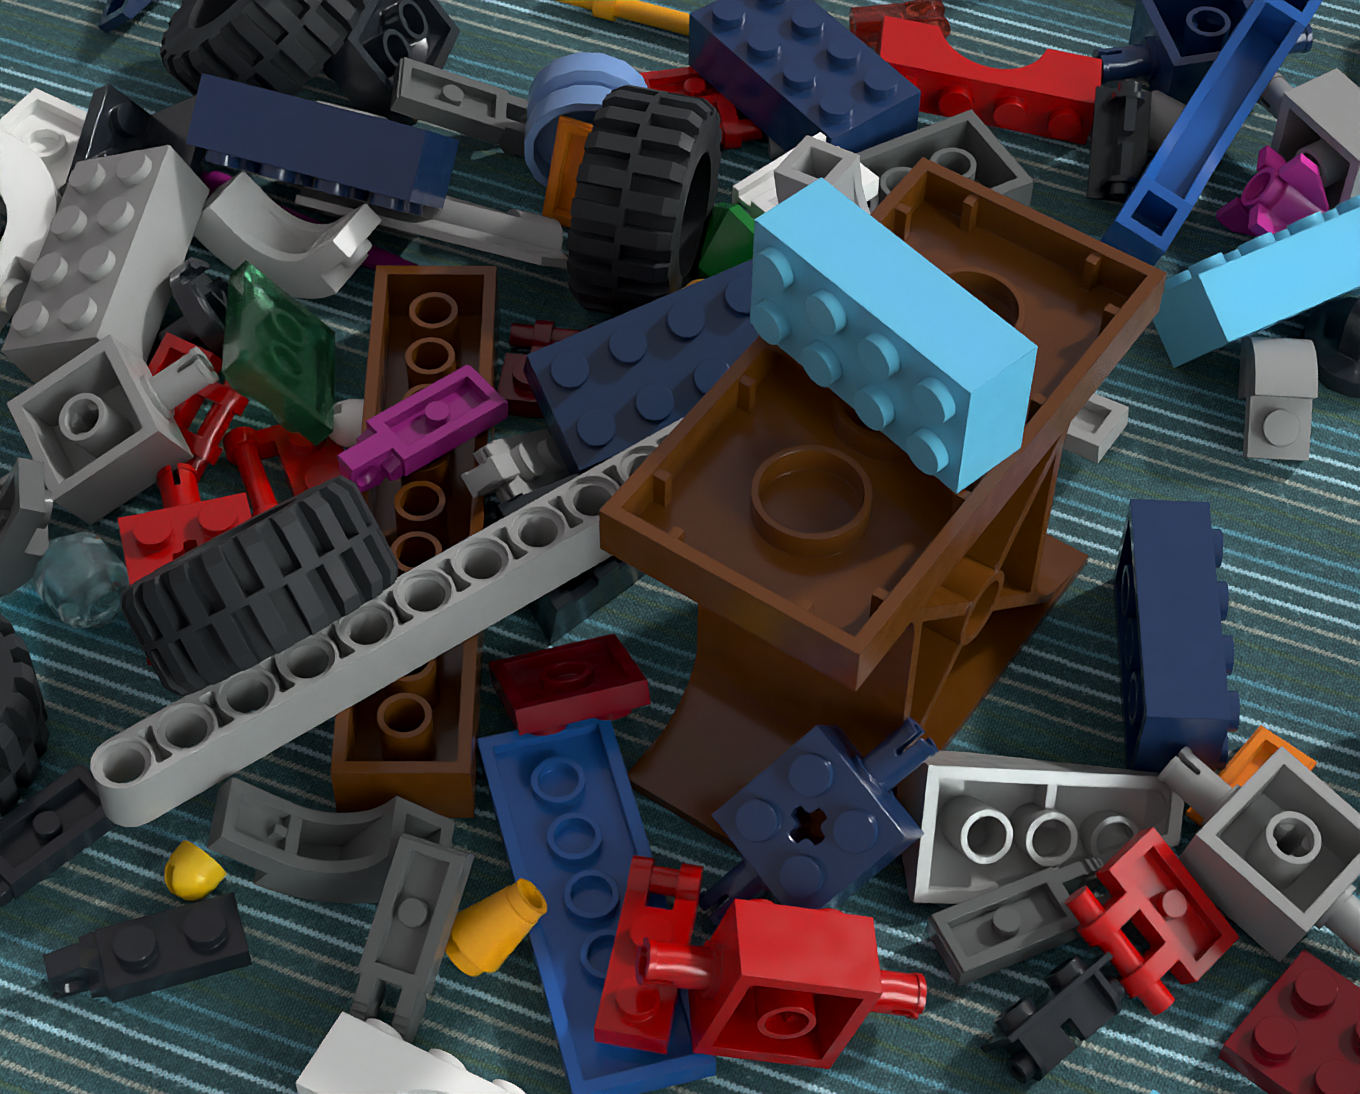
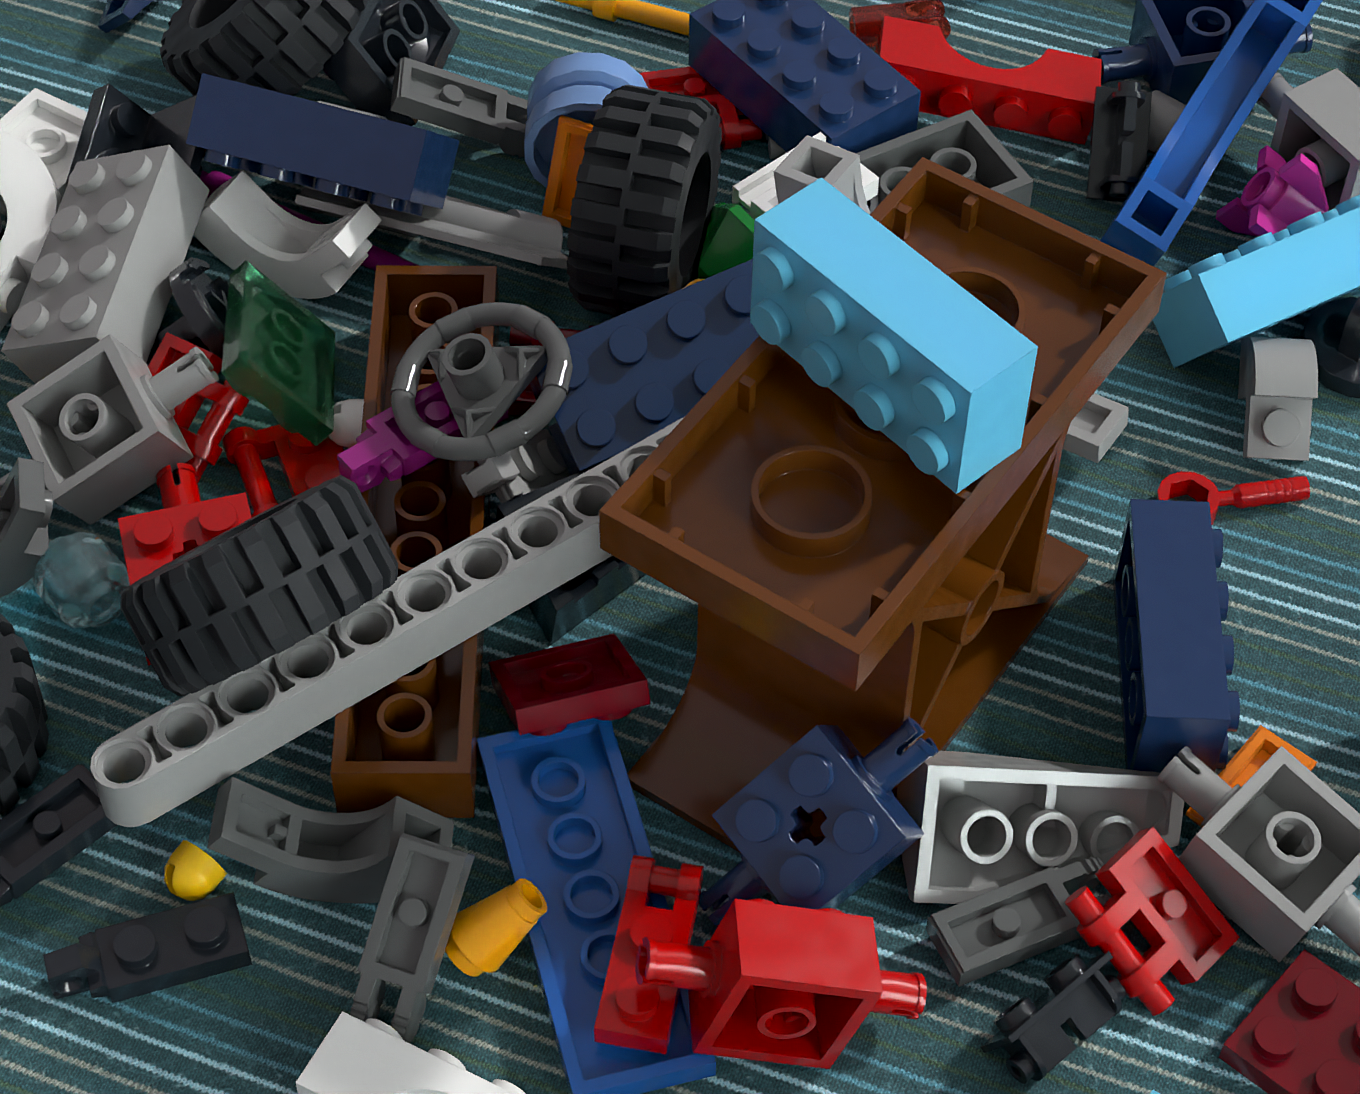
(482, 381): none -> dark grey piece
(1240, 496): none -> red piece

